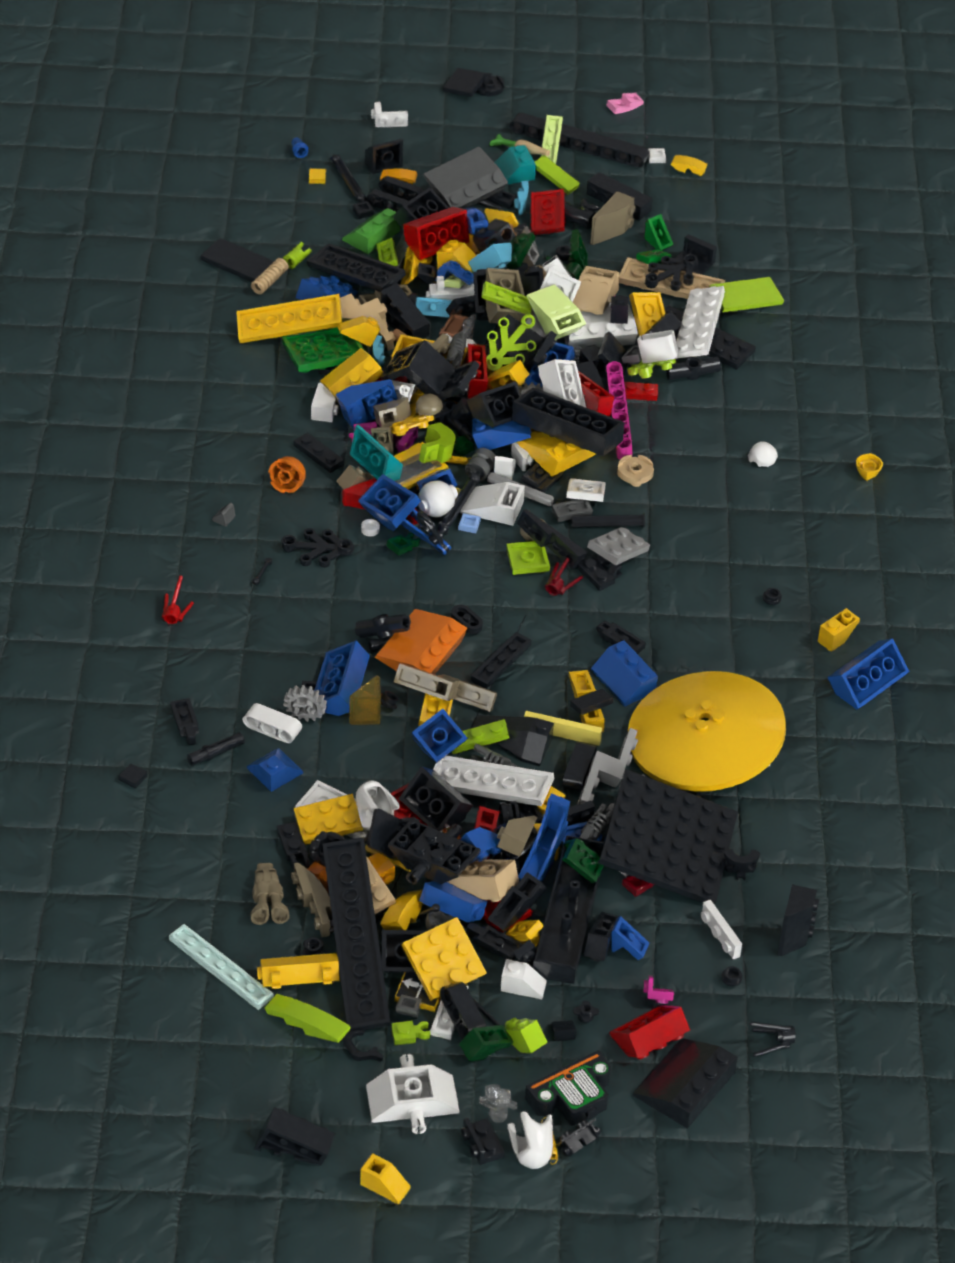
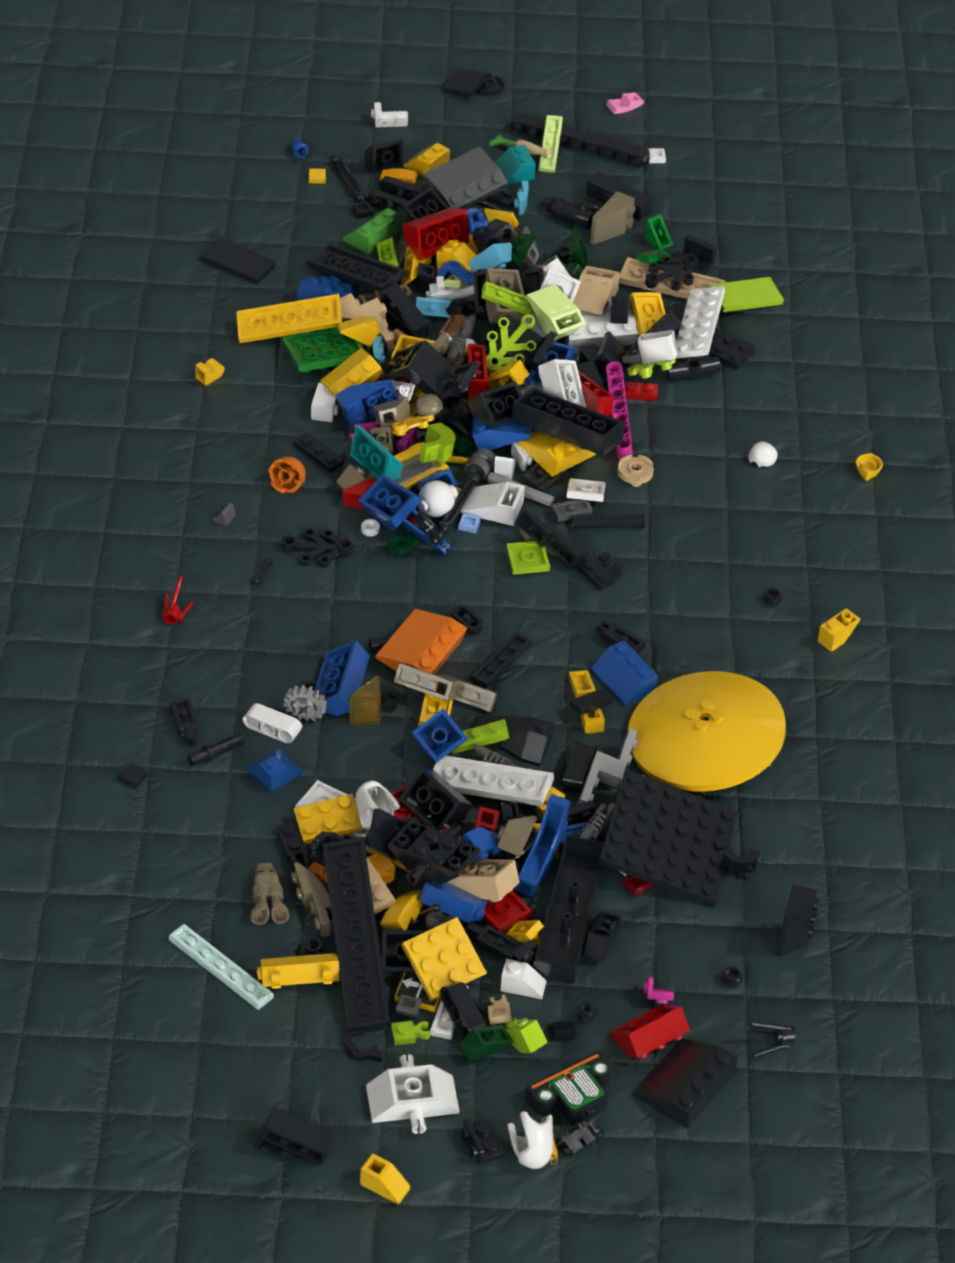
(210, 370): none -> yellow leg
(269, 276): tan piece -> none
(296, 255): lime hinge -> none
(305, 1016): lime slope -> none
(382, 625): black piece -> none
(428, 159): none -> yellow slope
(497, 1101): clear hips -> none
(499, 1011): none -> tan plate
(517, 902): black slope -> none
(548, 212): red tile -> none
(555, 583): dark red plant -> none
(556, 175): lime tile -> none
(571, 730): light yellow tile -> none
(582, 859): dark green bracket -> none
(618, 545): light grey plate -> none
(626, 936): blue slope -> none
(682, 162): yellow slope -> none
(721, 929): white plate -> none
(869, 673): blue slope -> none

